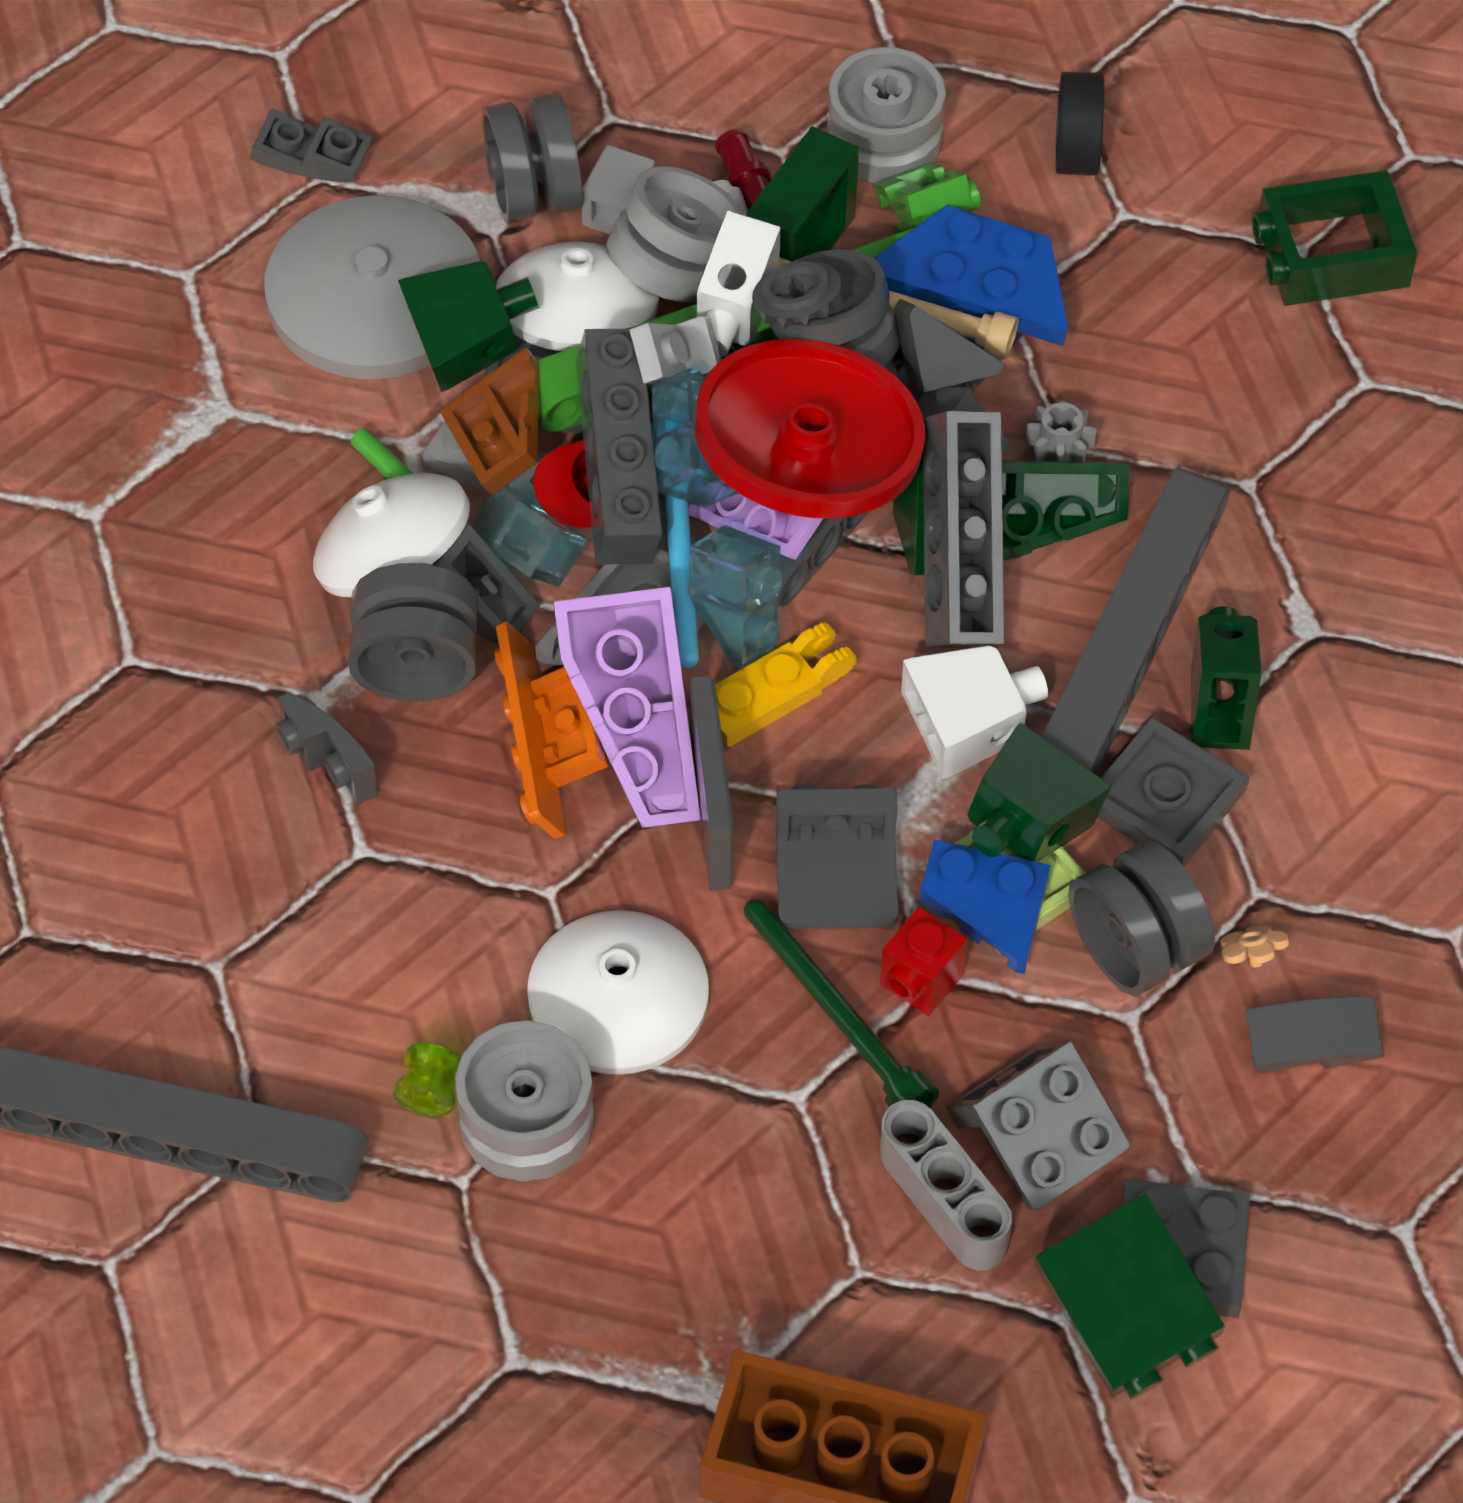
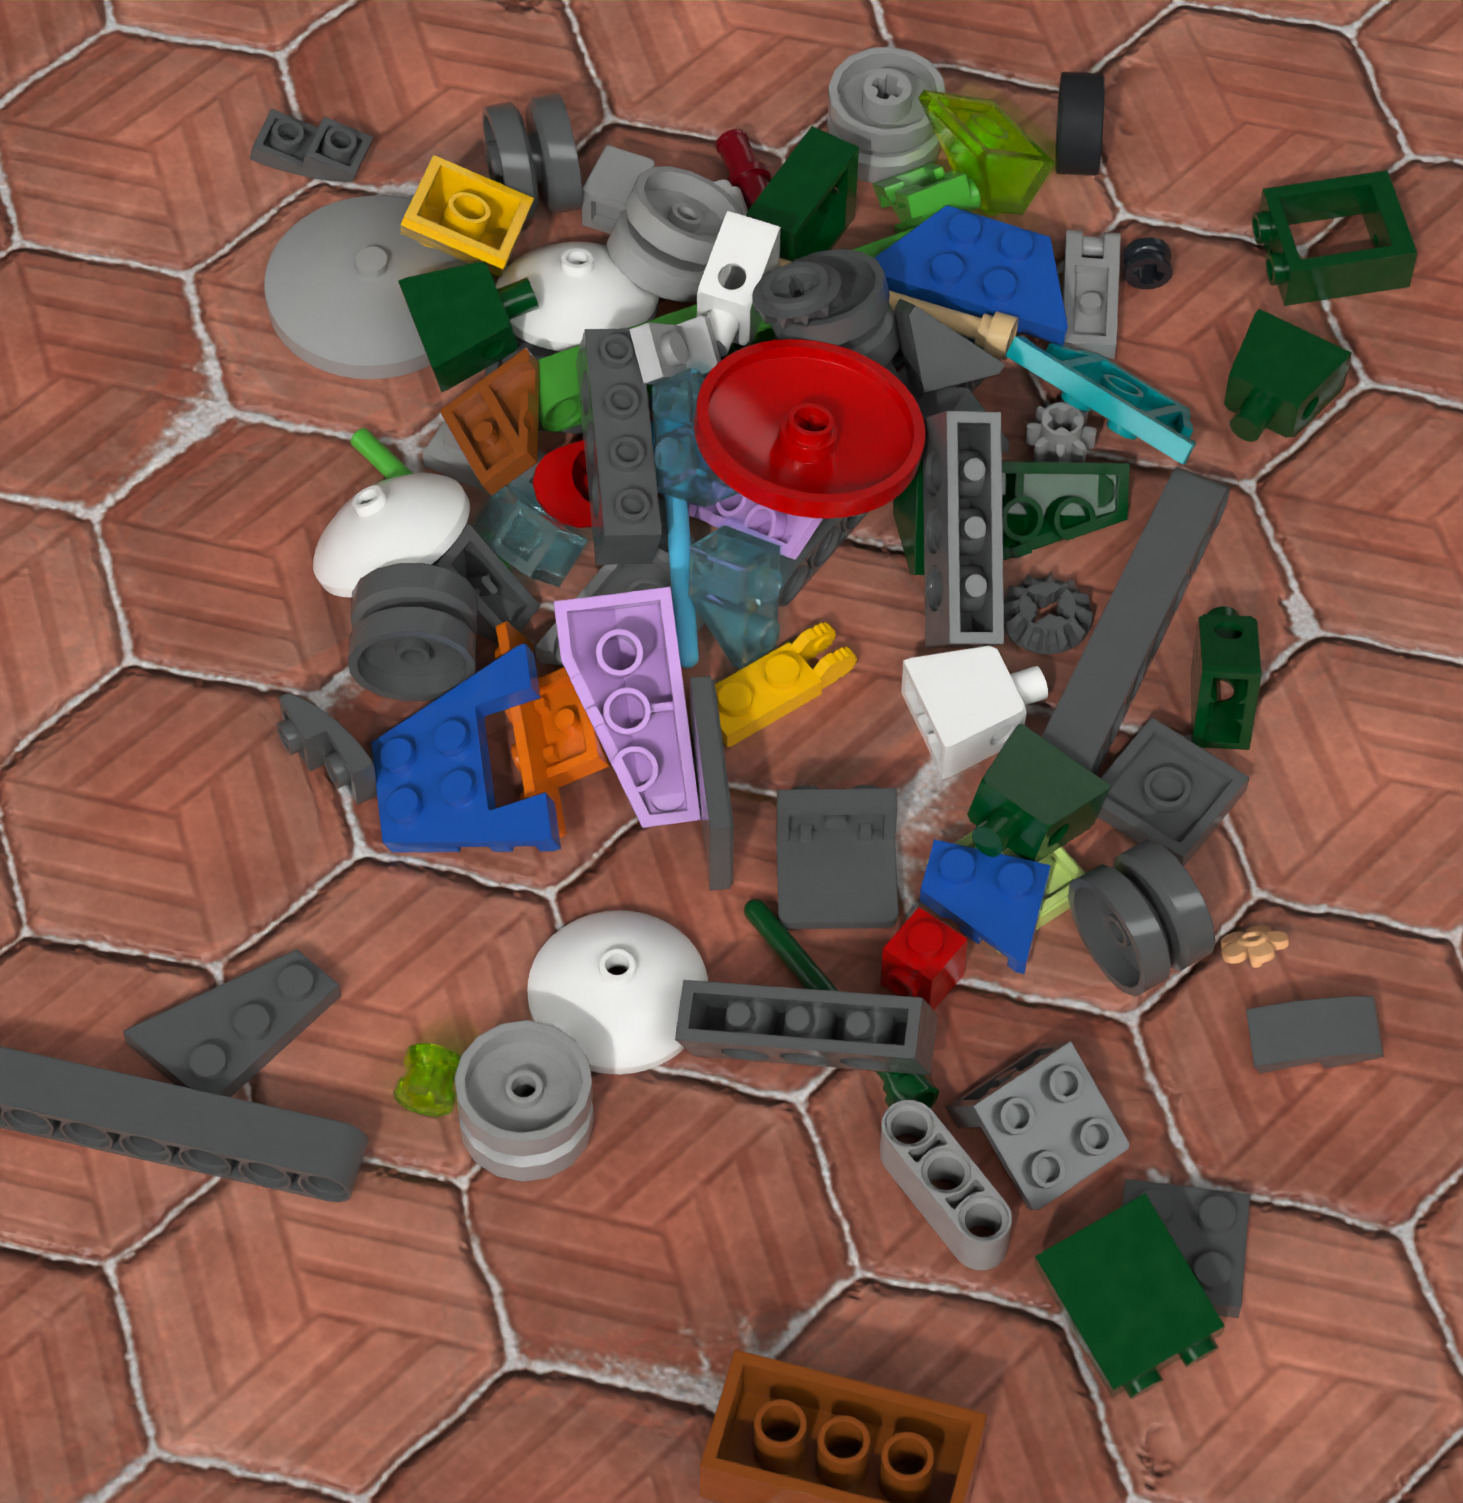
(237, 1027): none -> dark grey wing
(438, 773): none -> blue wing
(466, 215): none -> yellow slope
(807, 1027): none -> dark grey brick
(988, 149): none -> clear neon green slope
(1051, 633): none -> dark grey gear
(1091, 291): none -> light grey plate
(1101, 385): none -> teal wing
(1147, 263): none -> black bush
(1282, 378): none -> dark green torso

